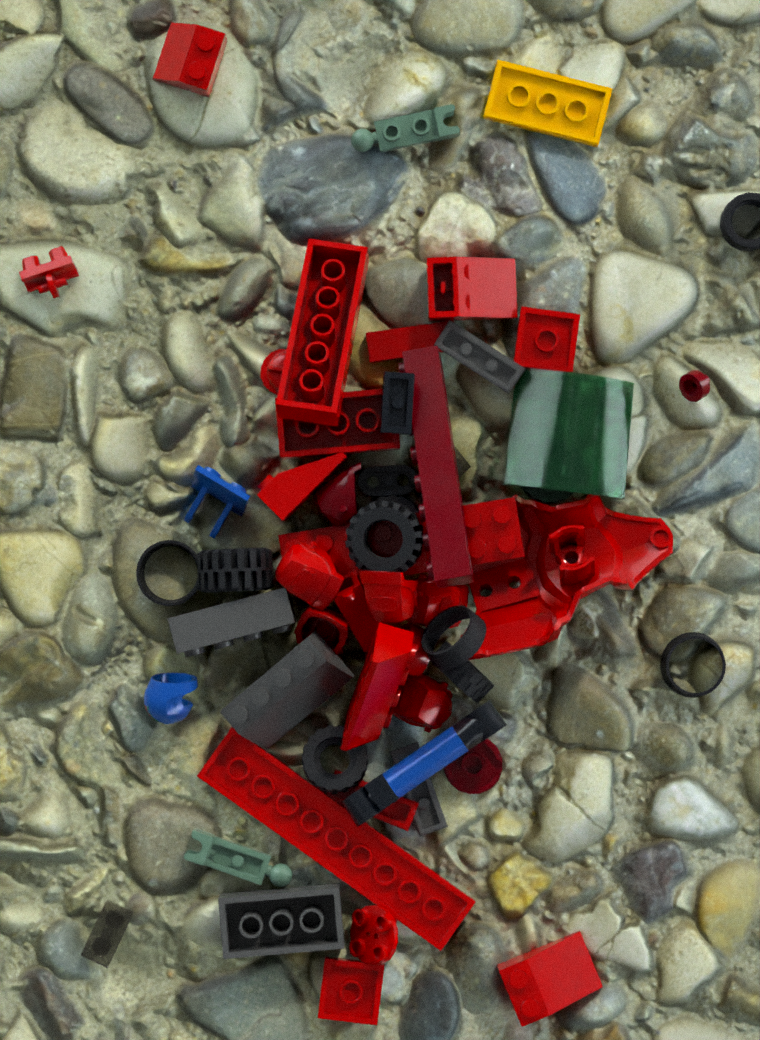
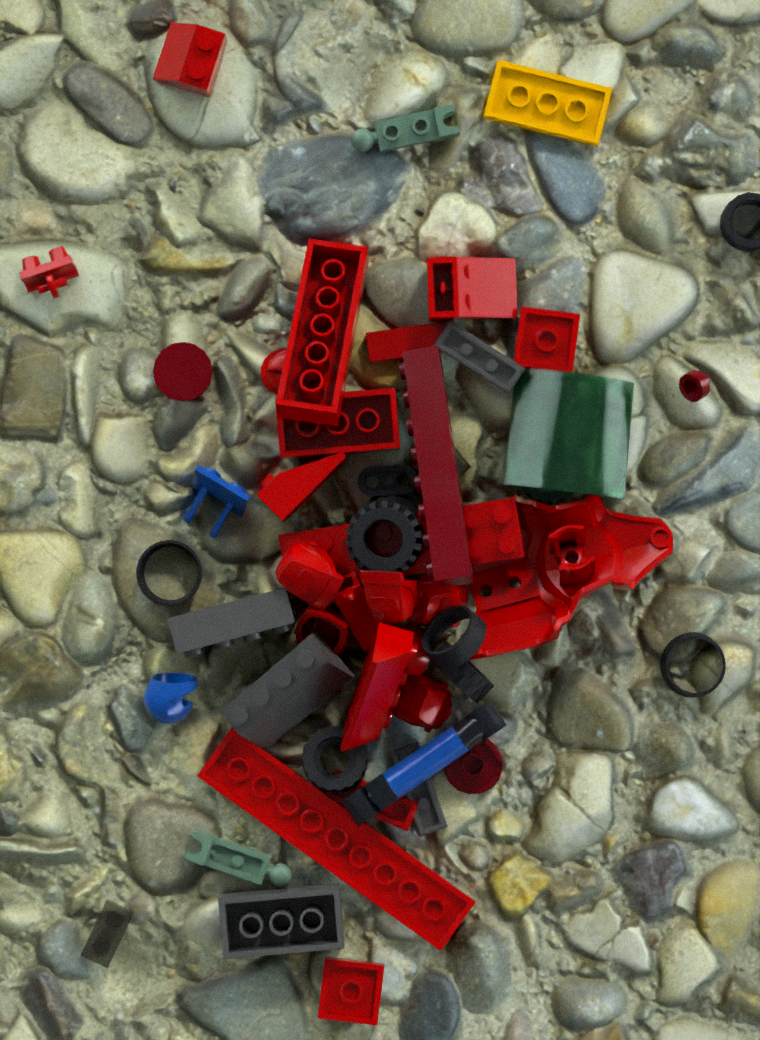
(183, 371): none -> dark red tile
(235, 570): black tyre -> none
(338, 497): dark red helmet -> none
(364, 932): red plate -> none
(397, 403): black plate -> none
(549, 978): red slope -> none

